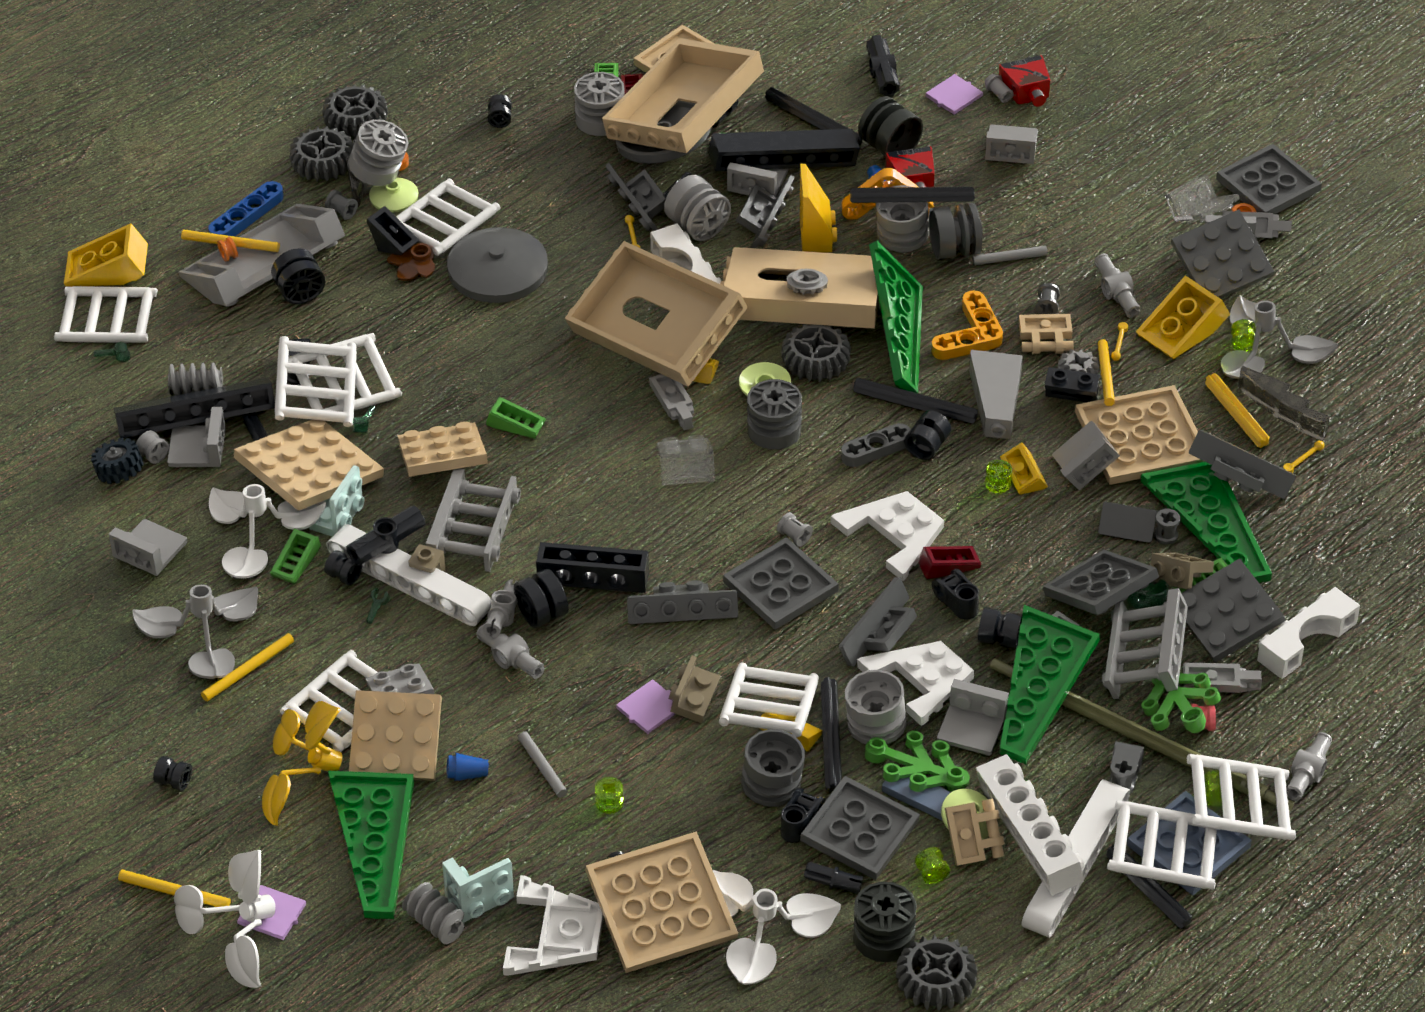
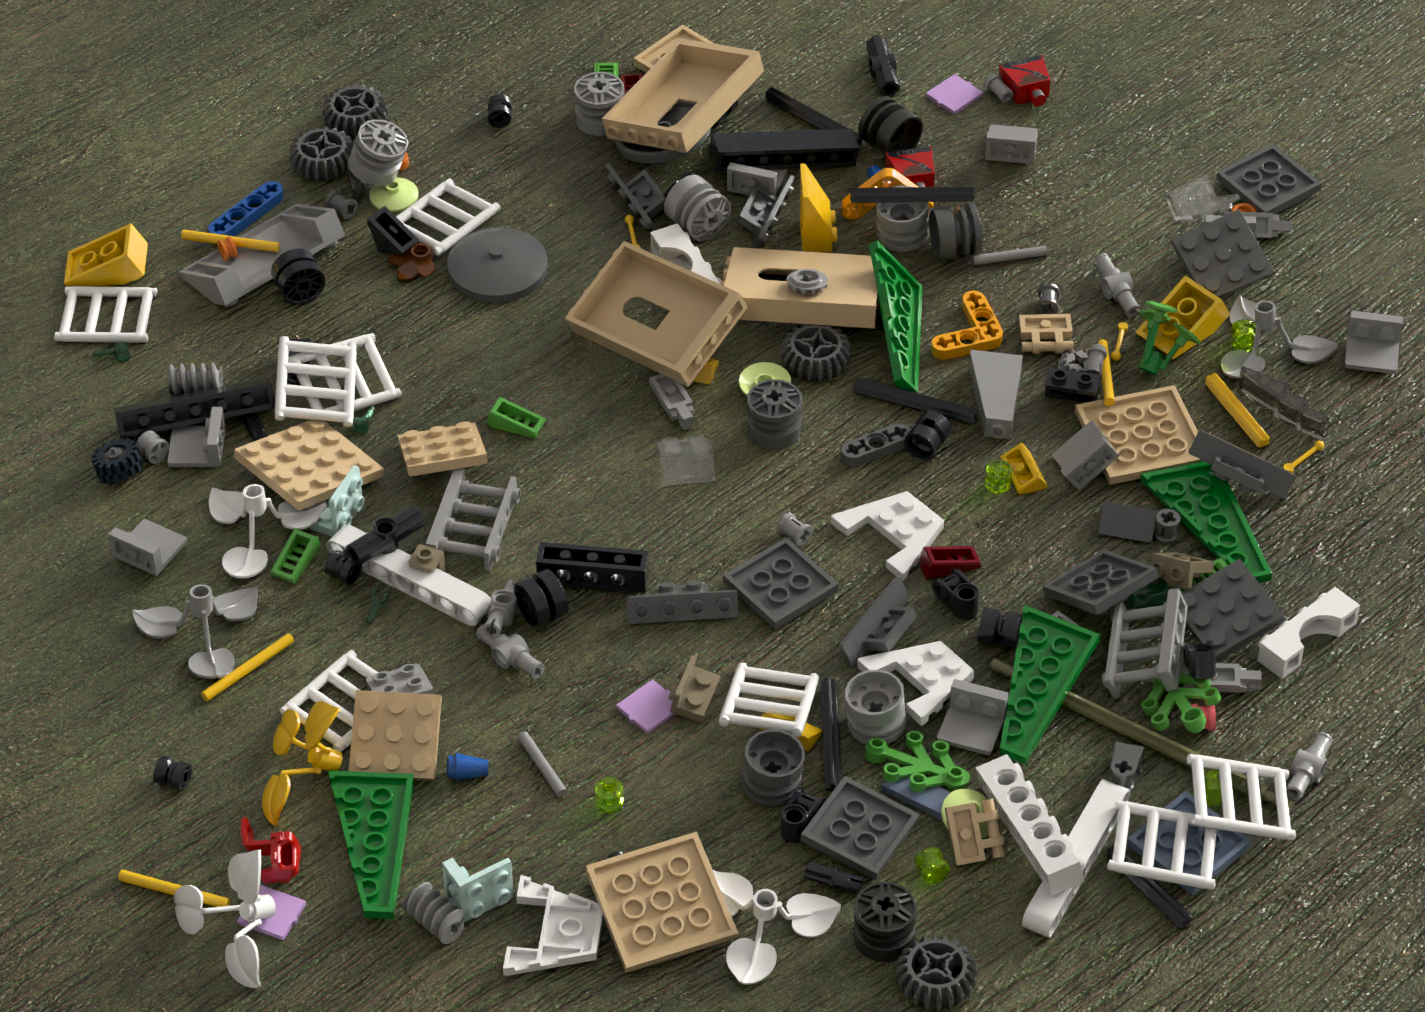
(282, 848): none -> red piece
(1096, 356): none -> light grey pin
(1151, 360): none -> plant
(1200, 659): none -> black piece
(1373, 342): none -> light grey bracket

